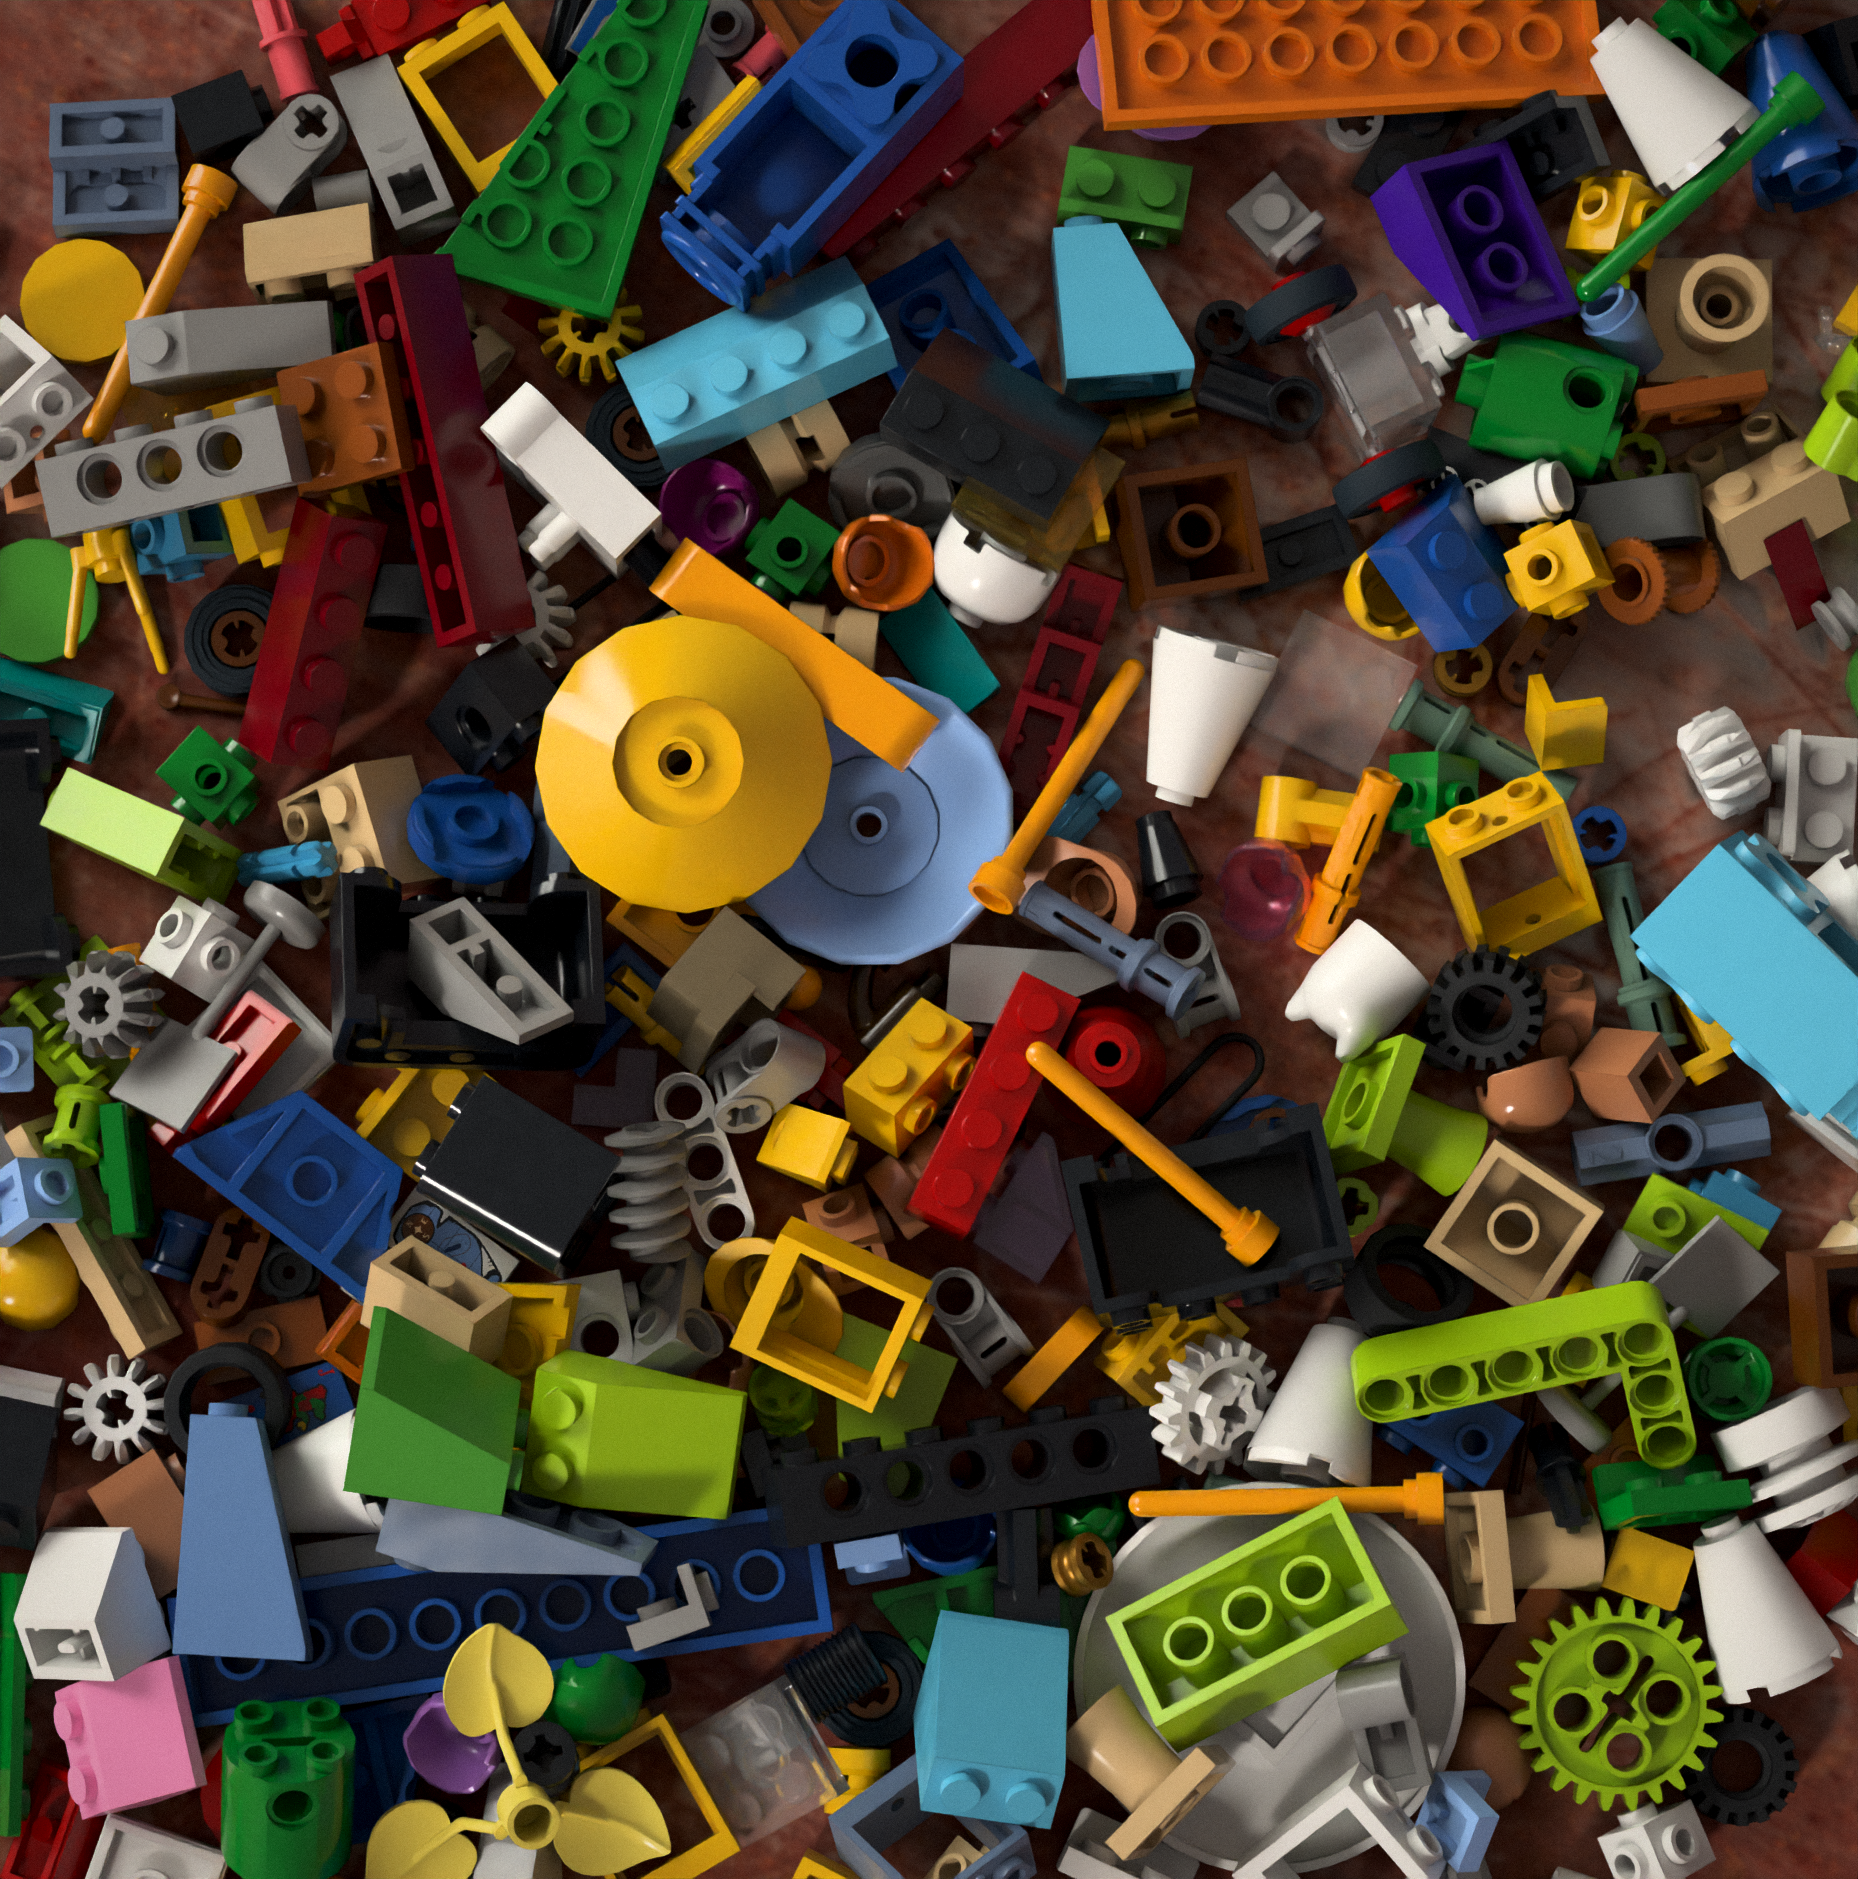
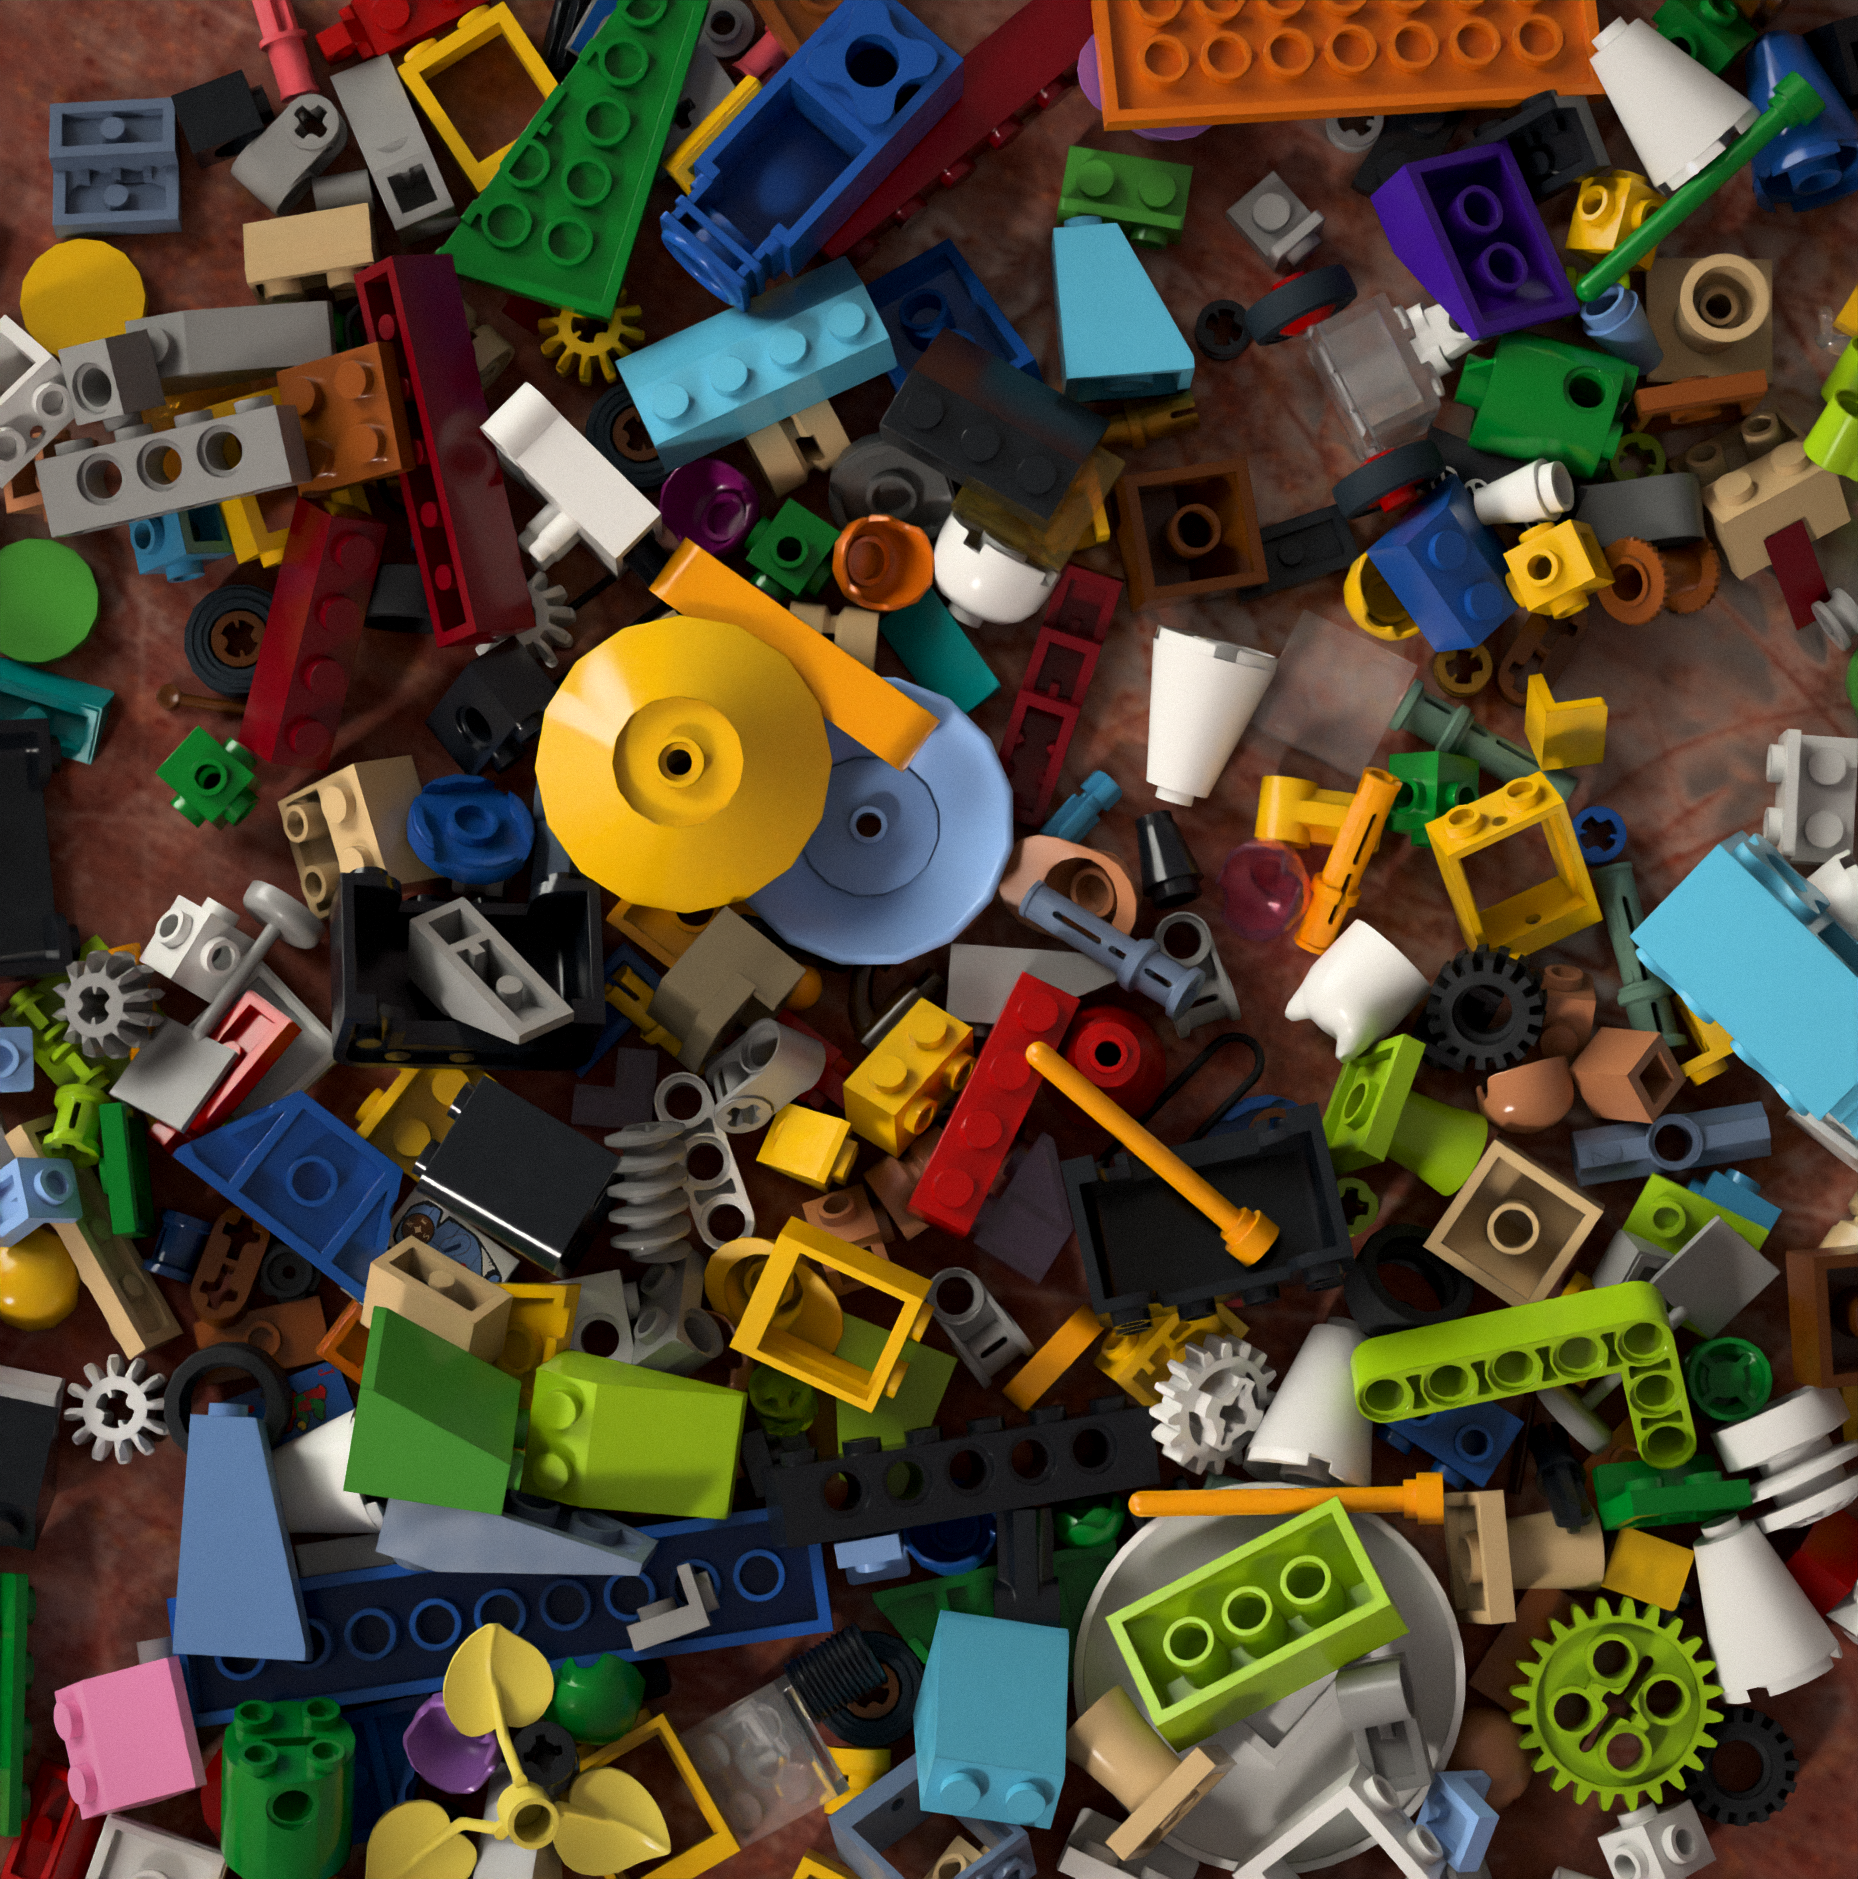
(89, 1606): white slope -> none
(112, 380): none -> light grey brick
(113, 561): yellow plant -> none
(142, 837): slope -> none
(151, 1501): nougat brick -> none
(206, 194): light orange piece -> none
(288, 863): dark azure axle -> none
(1000, 882): light orange piece -> none
(1082, 1564): pearl gold bush -> none
(1252, 395): black piece -> none
(1723, 762): white gear -> none

